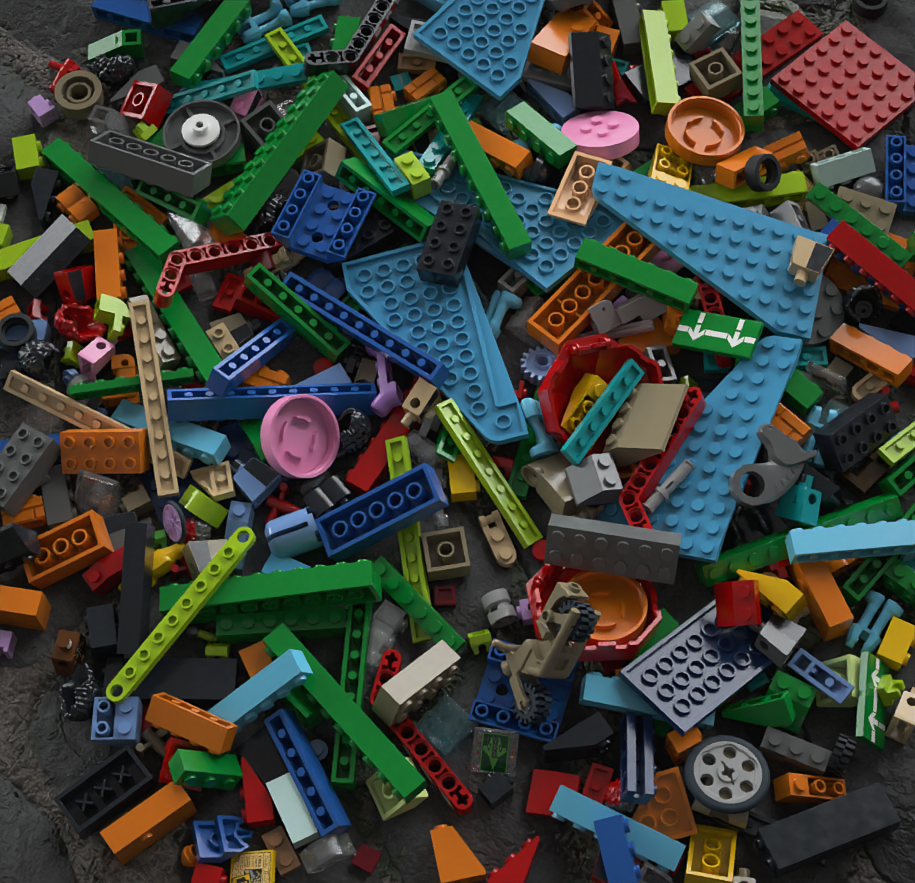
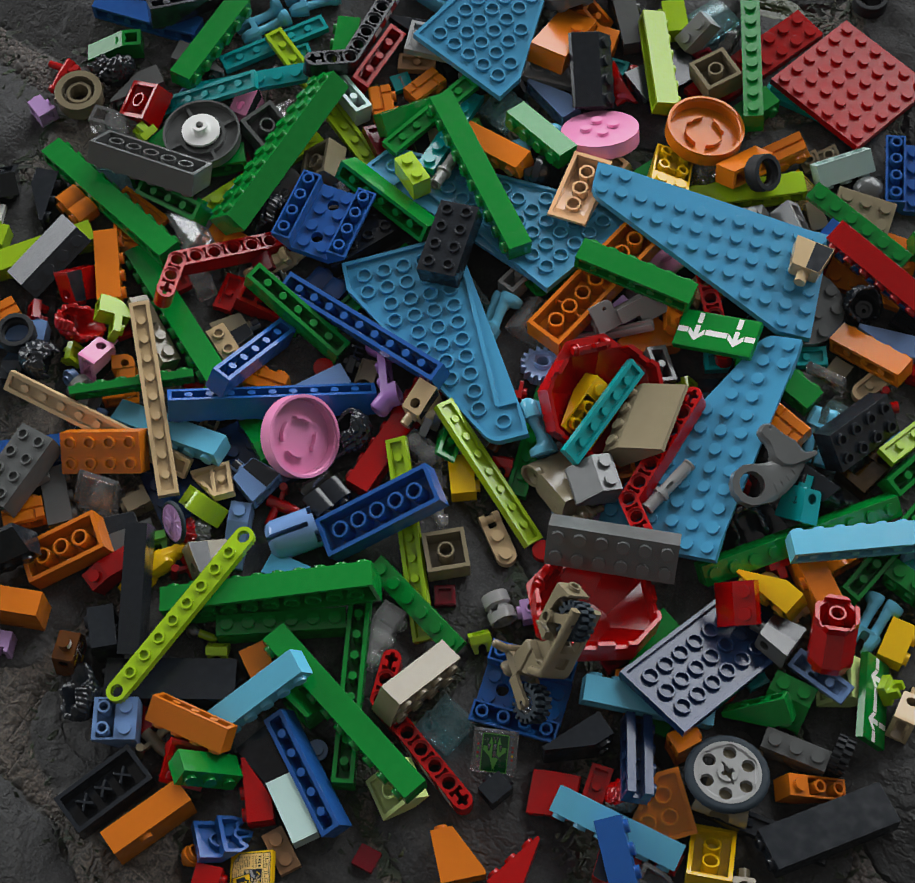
(27, 155): lime brick -> none
(326, 851): clear brick -> none
(375, 156): teal plate -> none
(620, 603): orange piece -> none
(833, 635): none -> red brick

